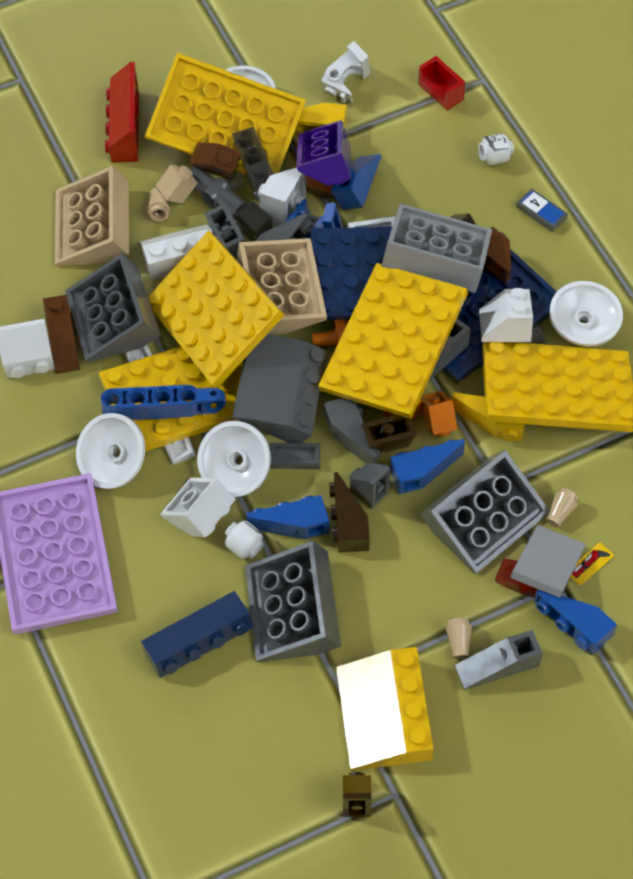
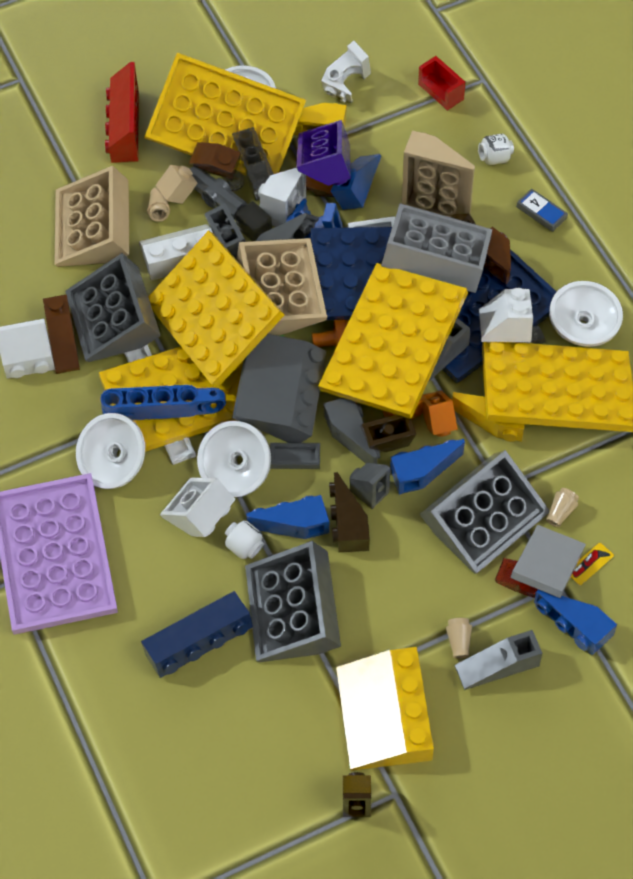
(436, 177): none -> tan slope

